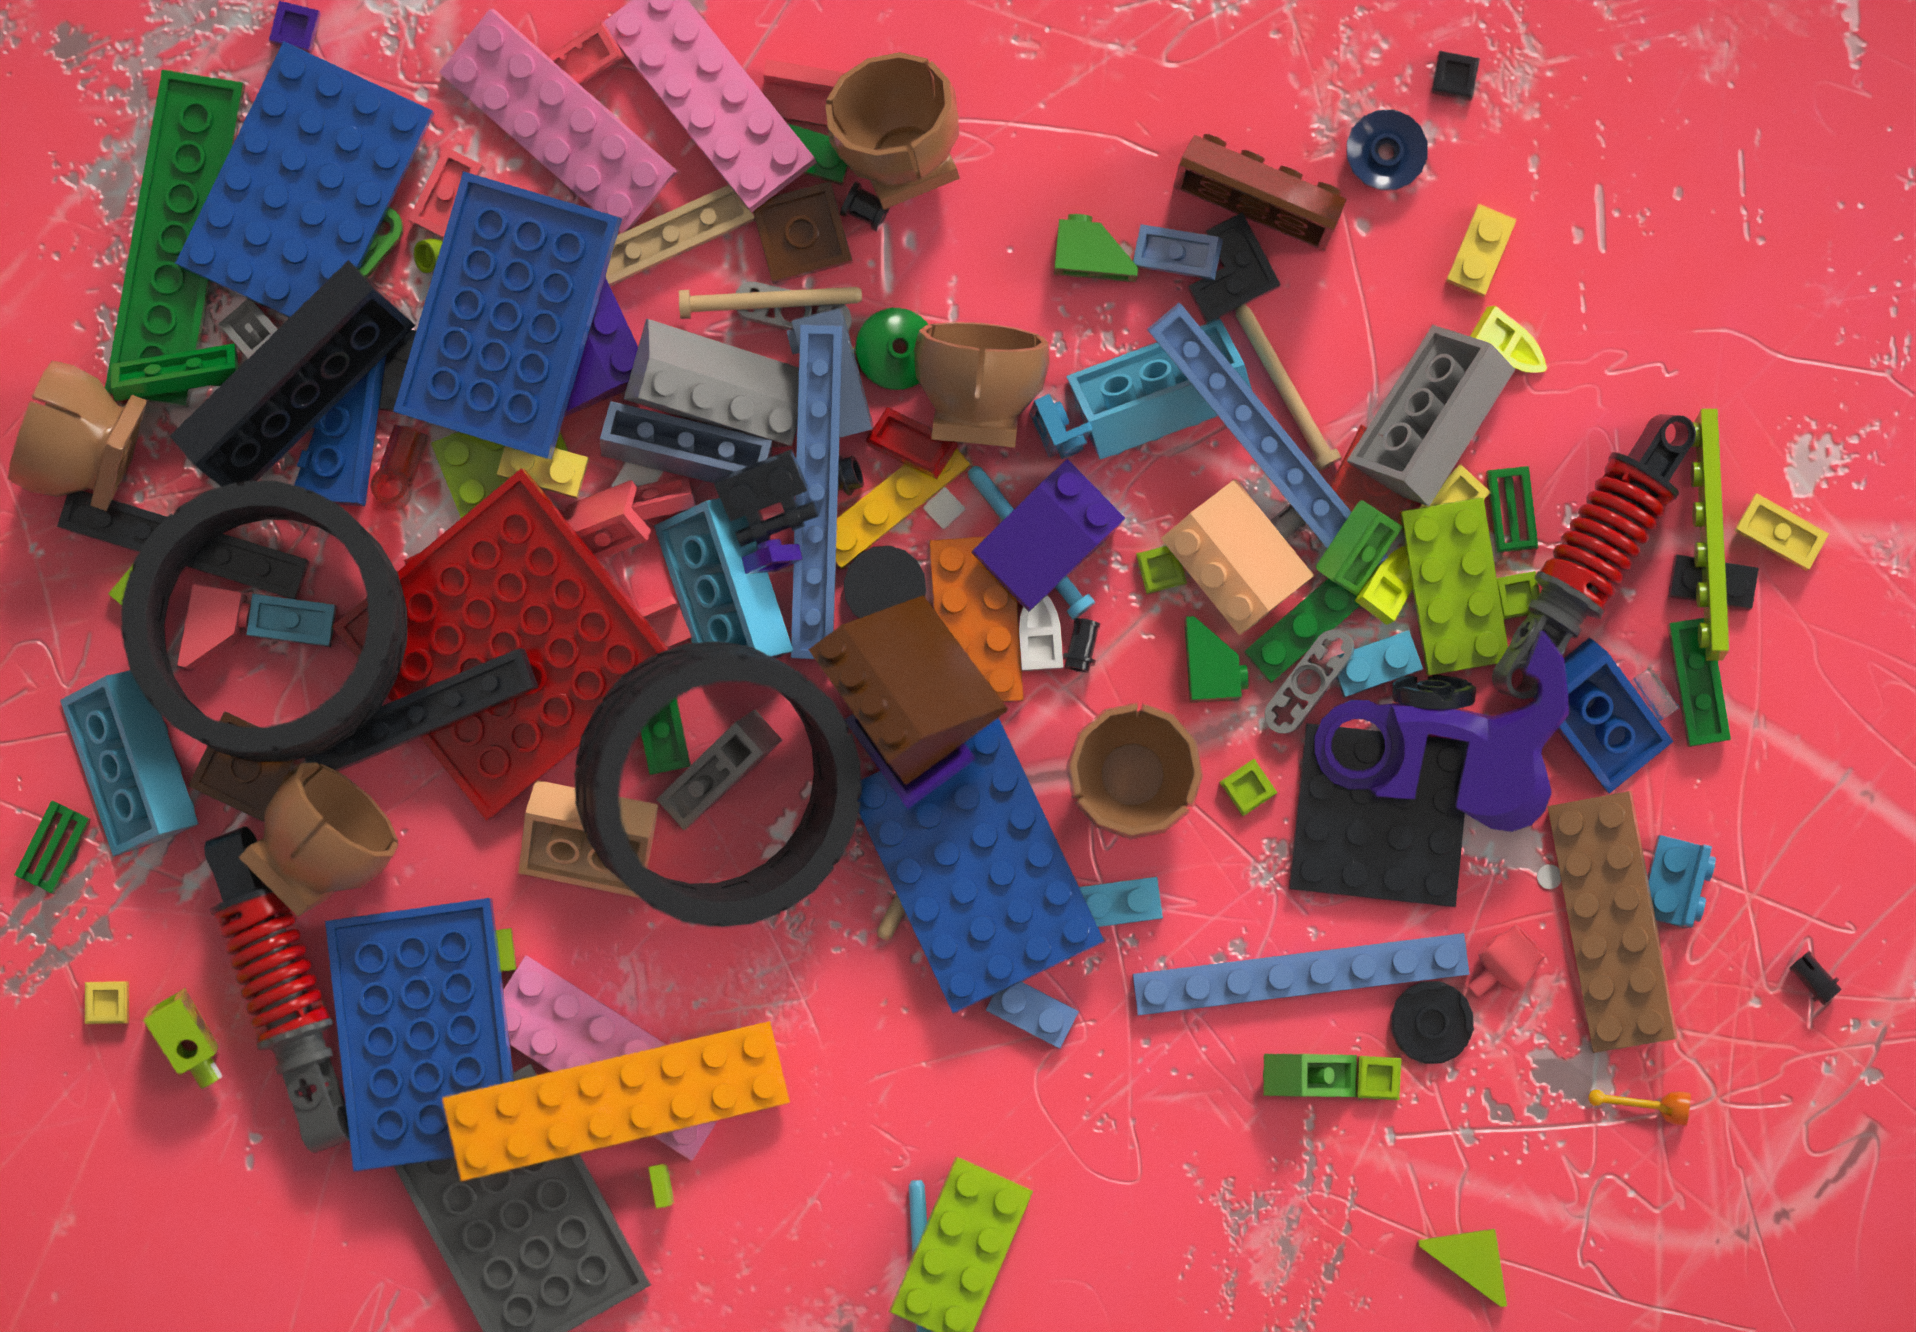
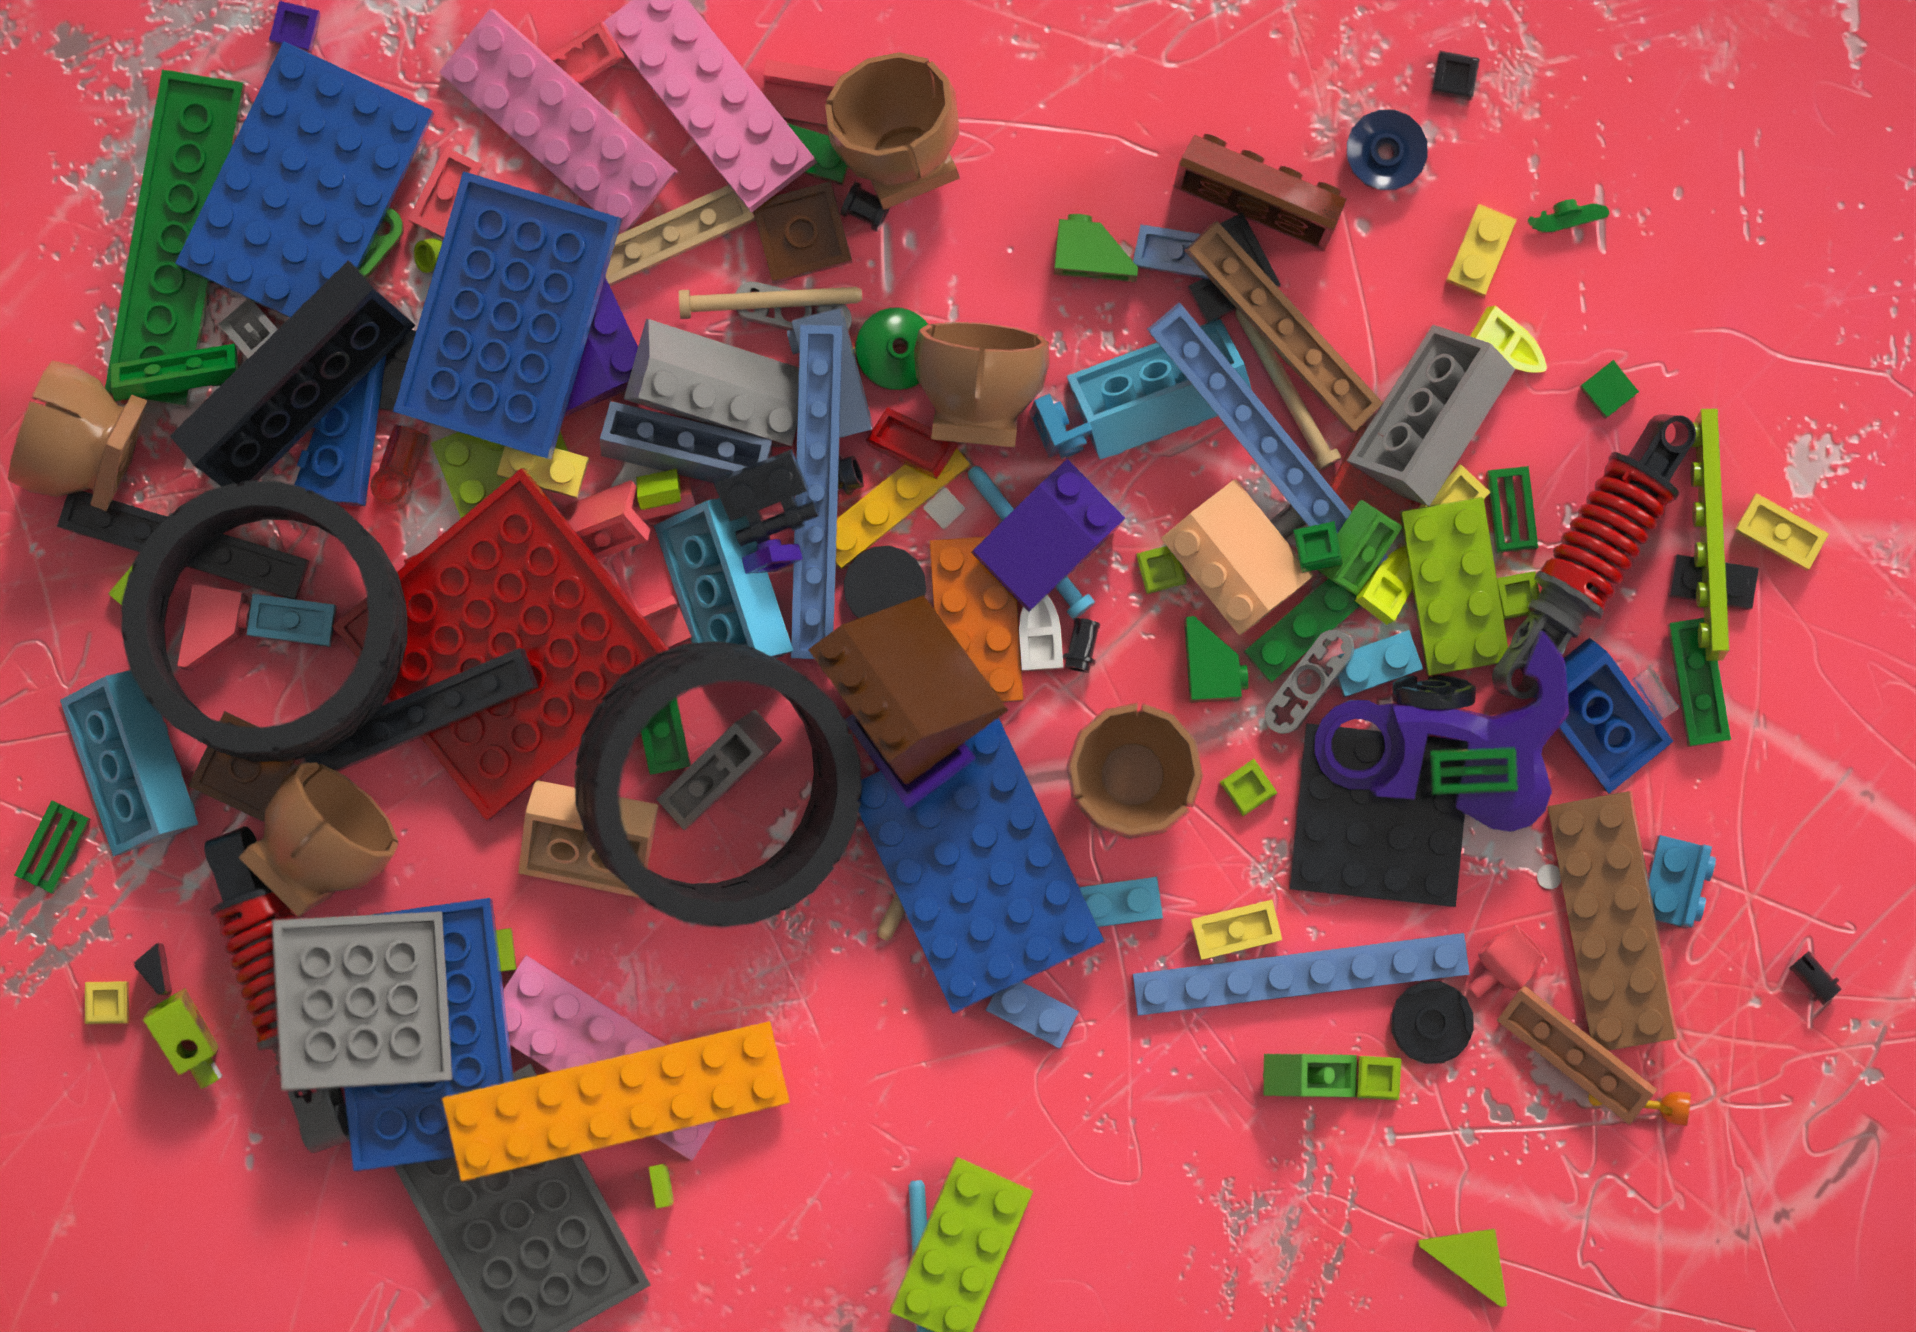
(154, 969): none -> black slope
(361, 1001): none -> light grey plate
(658, 489): none -> lime tile
(1236, 929): none -> light yellow plate
(1283, 326): none -> medium nougat plate
(1318, 547): none -> green tile
(1465, 754): none -> green tile
(1568, 215): none -> green piece
(1577, 1054): none -> nougat plate
(1609, 389): none -> green tile

